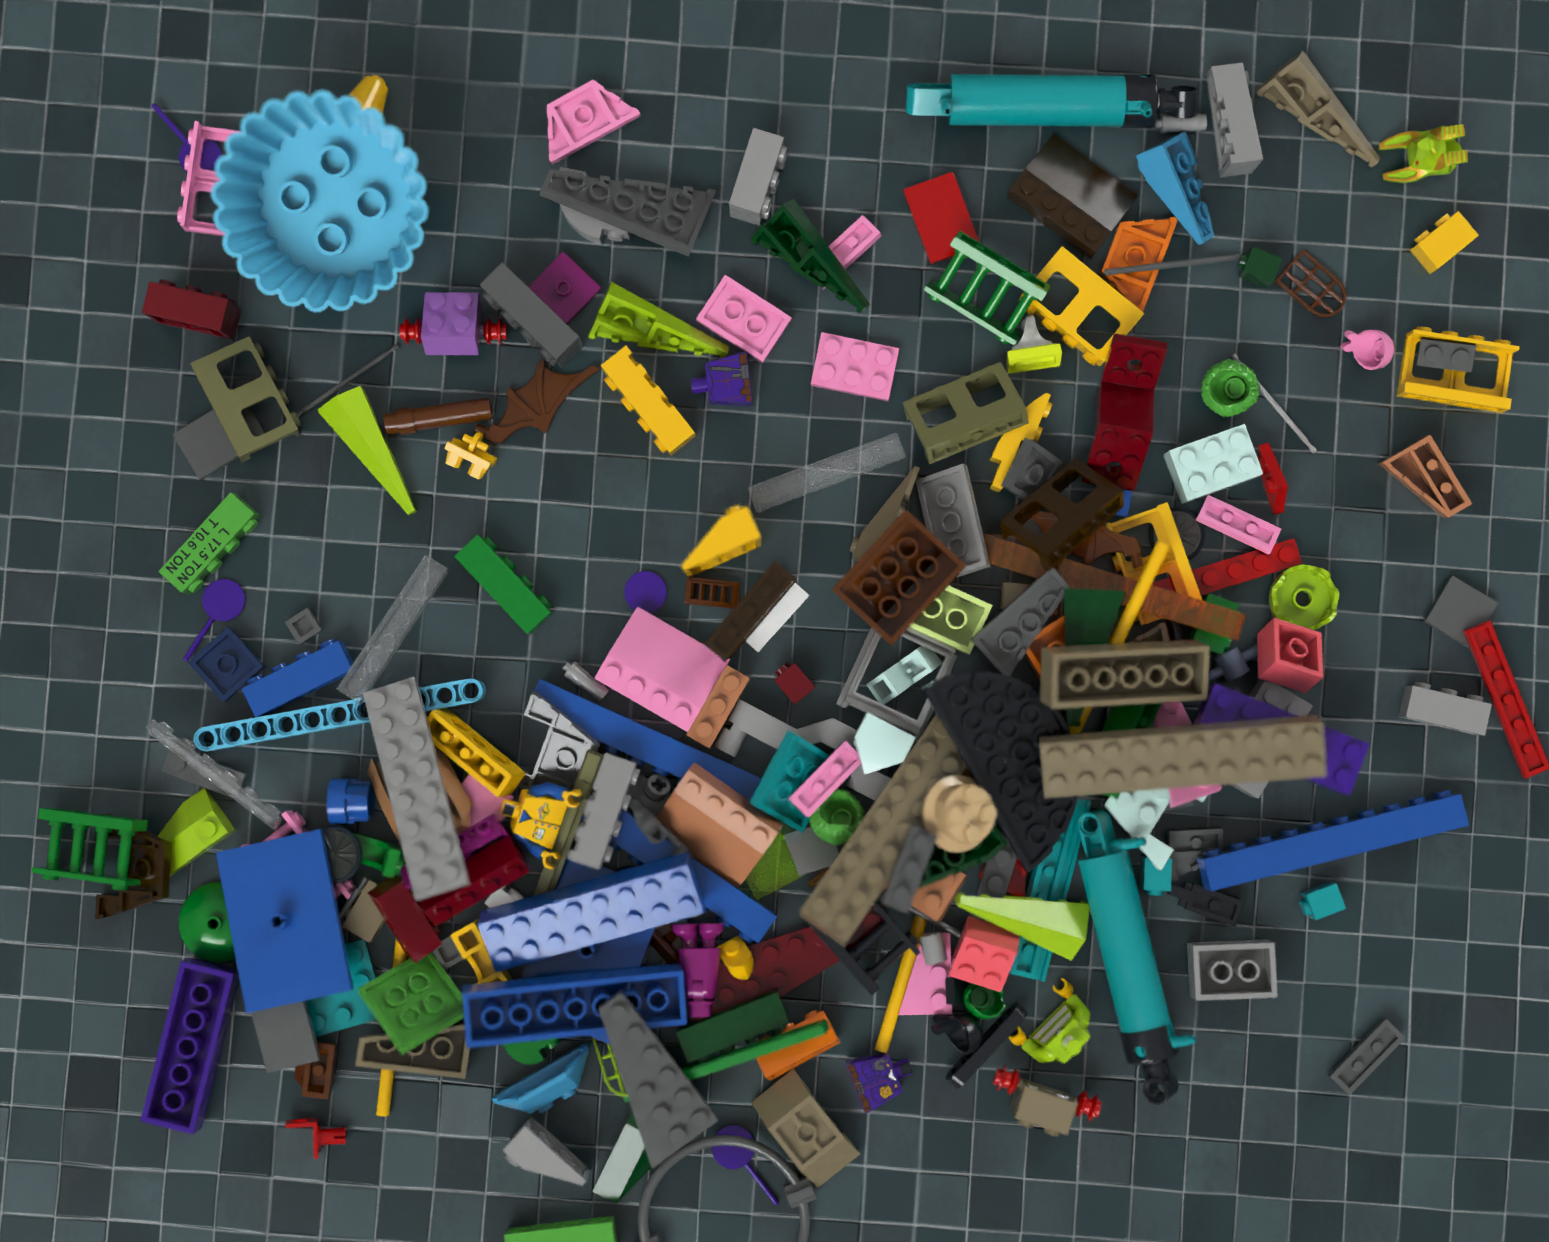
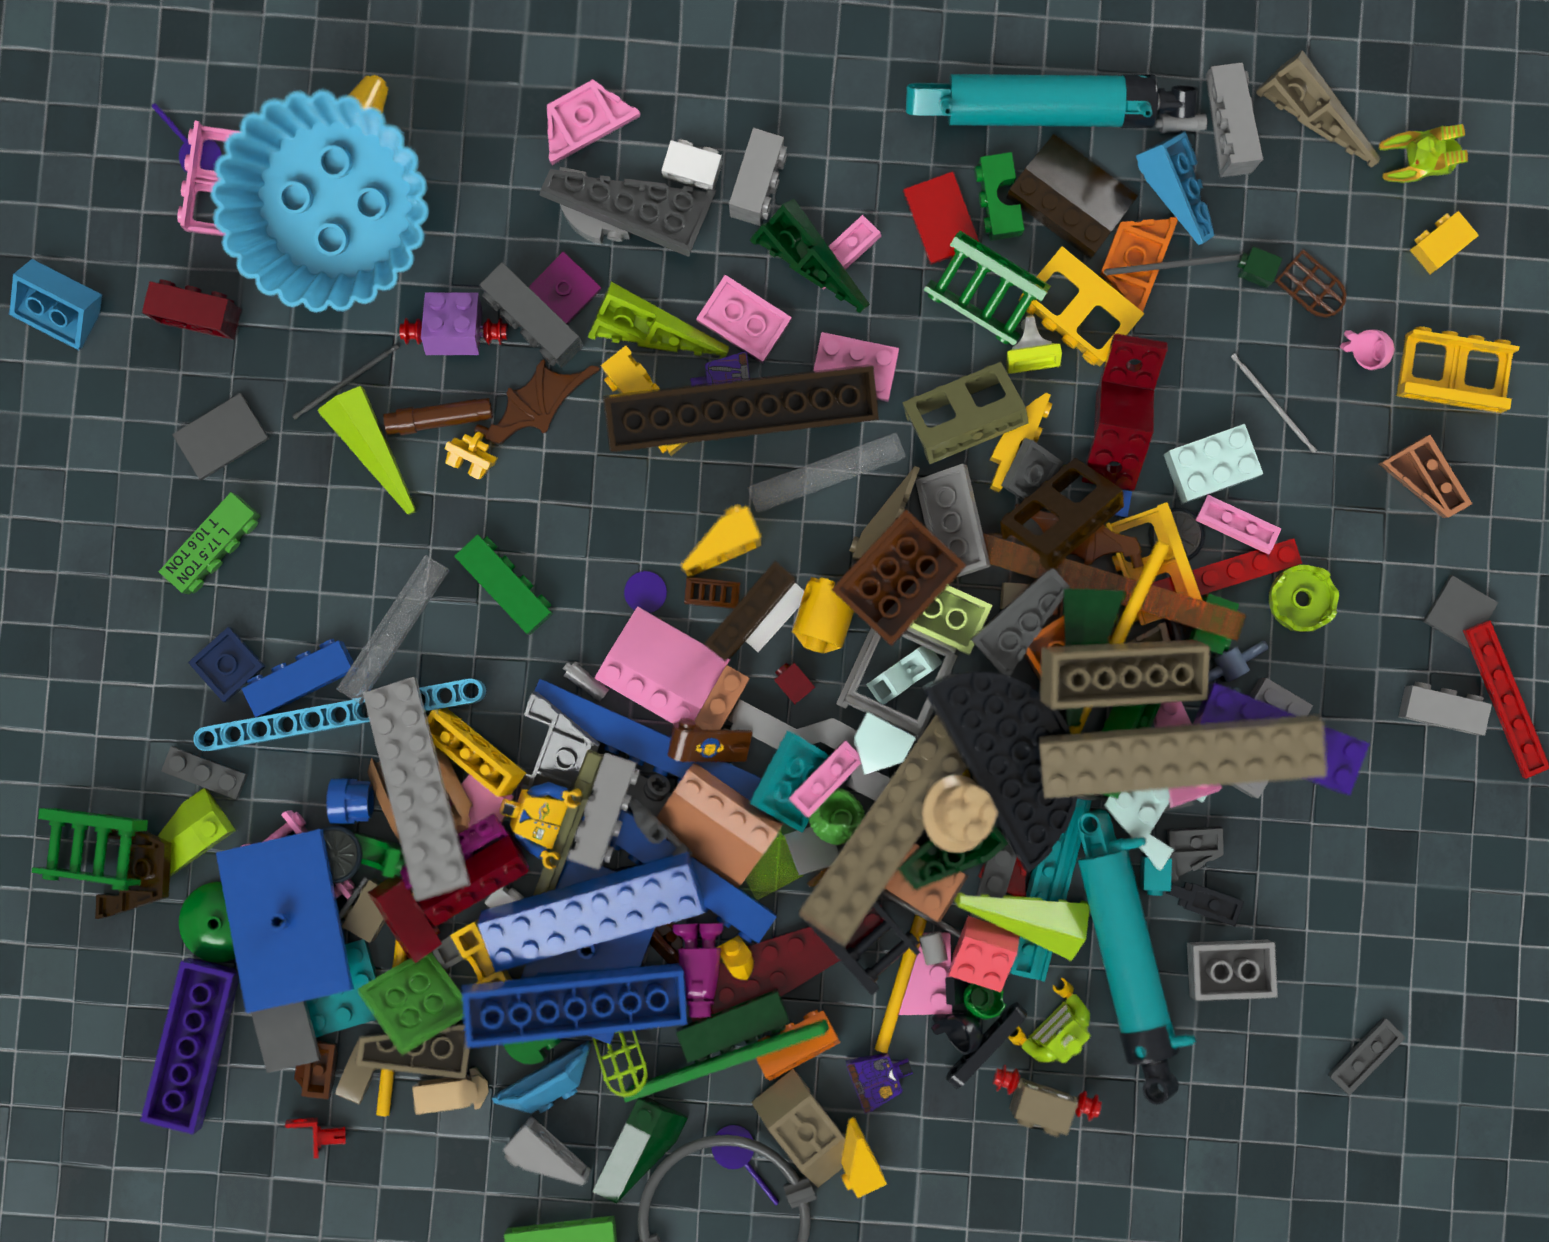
(54, 303): none -> dark azure slope
(206, 766): clear plate -> none
(222, 602): dark purple piece -> none
(230, 403): olive window -> none
(304, 626): dark grey plate -> none
(354, 1080): none -> dark tan slope
(450, 1093): none -> tan piece
(659, 1092): dark grey wing -> none
(692, 165): none -> white brick
(693, 744): none -> reddish brown door
(740, 407): none -> dark brown brick
(822, 617): none -> yellow cylinder
(859, 1163): none -> yellow slope
(909, 869): dark grey plate -> none
(1001, 220): none -> green arch
(1229, 388): bright green hair -> none
(1272, 478): red wing -> none
(1290, 655): coral brick -> none
(1321, 901): teal brick -> none
(1332, 841): blue brick -> none
(1446, 355): dark grey plate -> none

